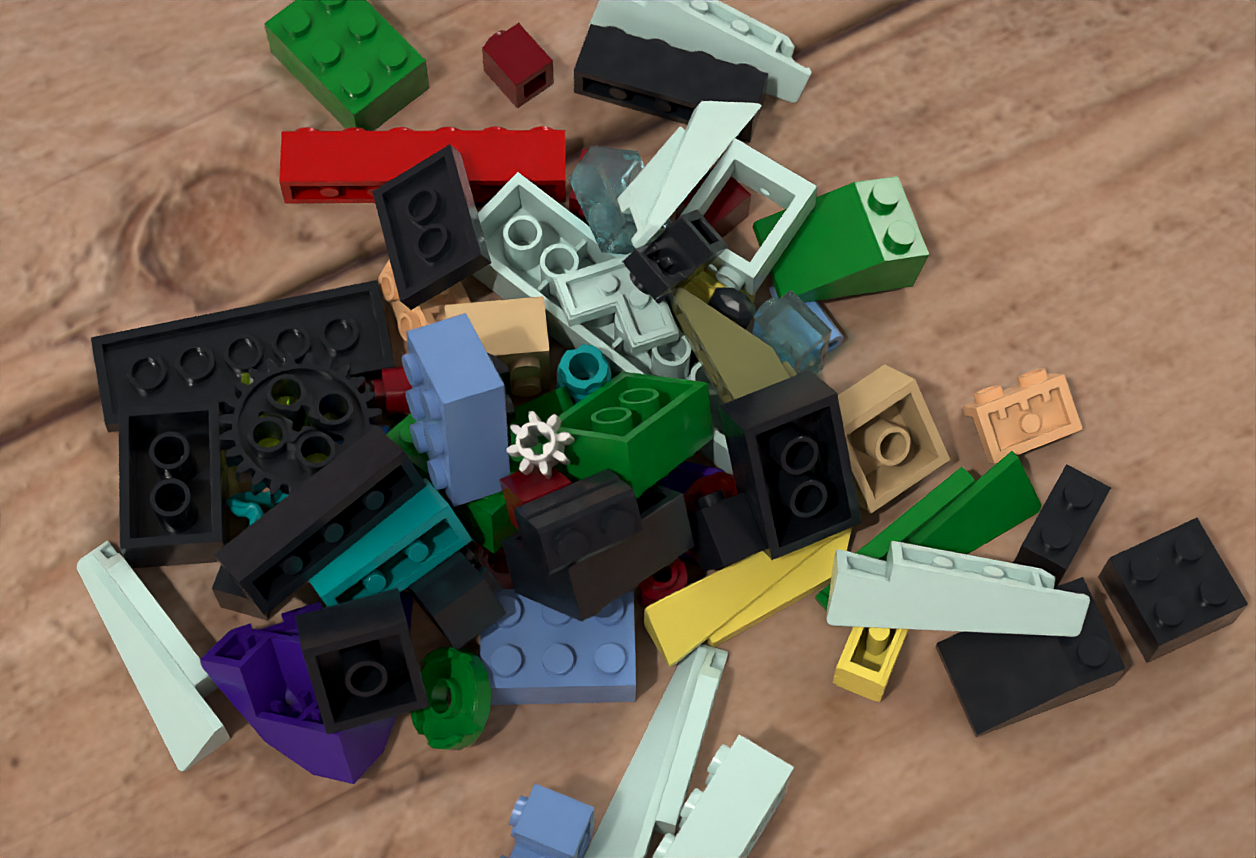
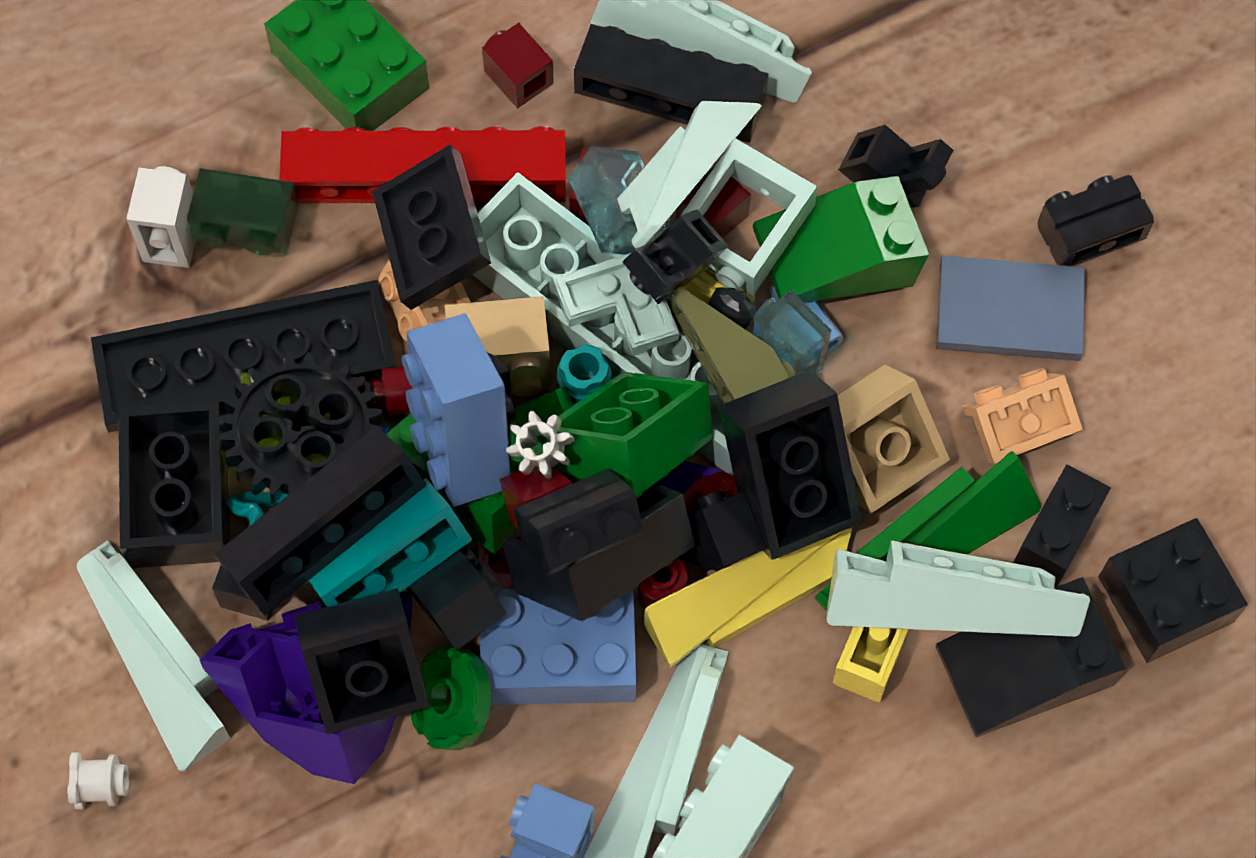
(96, 780): none -> white brick
(160, 216): none -> white brick
(242, 212): none -> clear green brick
(884, 154): none -> black brick
(1010, 308): none -> sand blue tile
(1094, 220): none -> black brick

